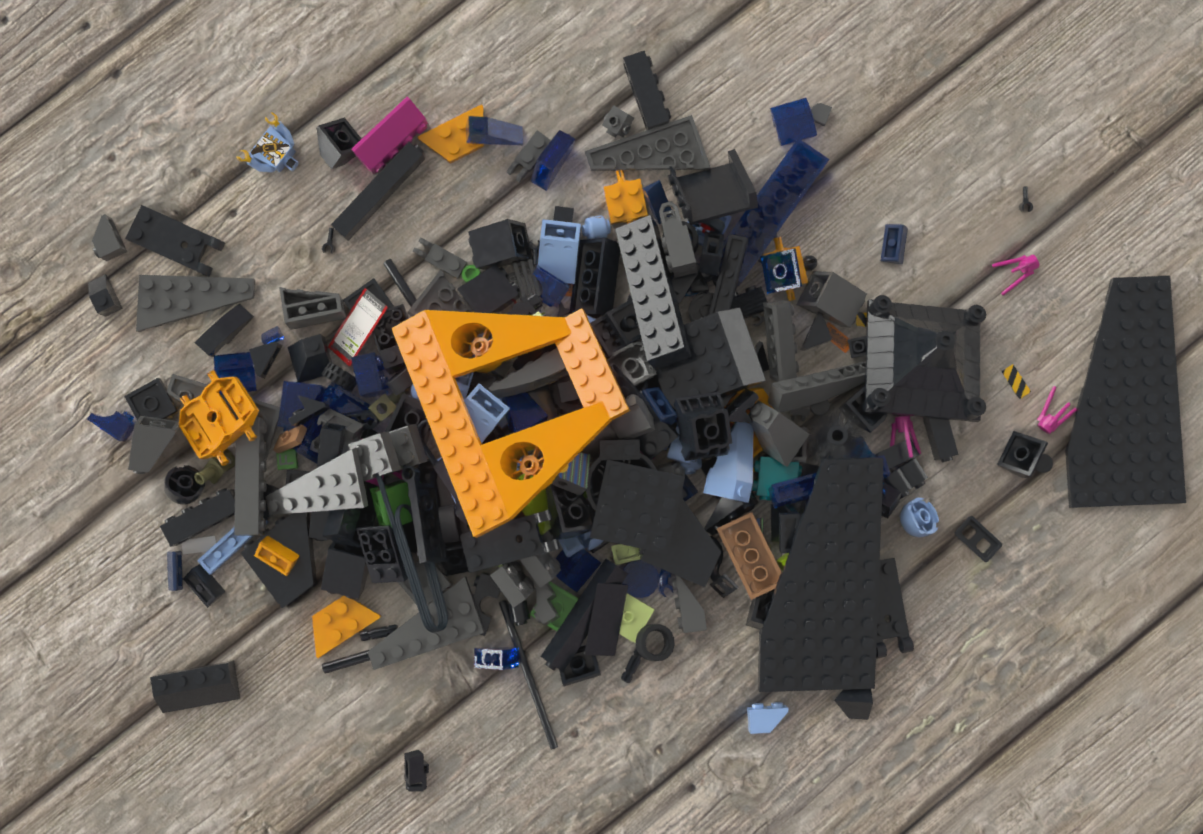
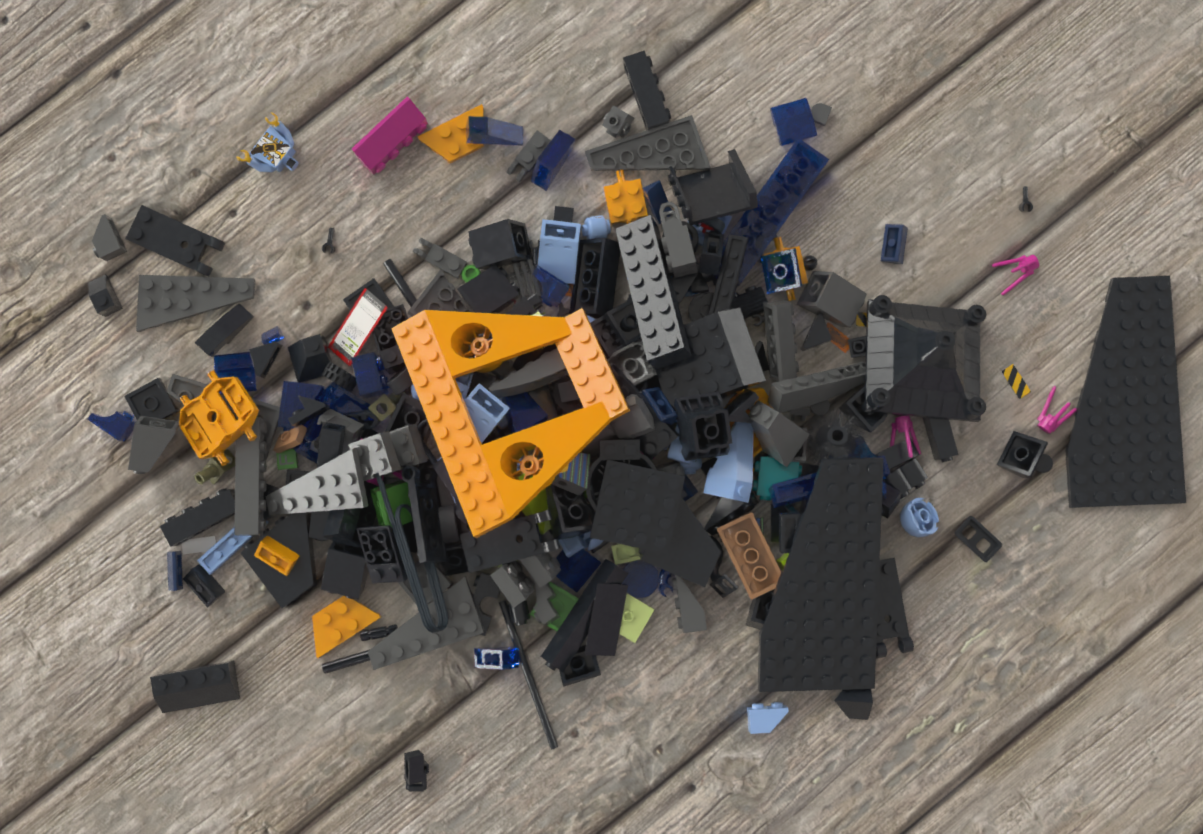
(181, 485): black cylinder -> none
(310, 308): dark grey wedge -> none
(336, 142): black slope -> none
(378, 190): black brick -> none
(631, 667): black axle -> none
(669, 642): black tyre -> none

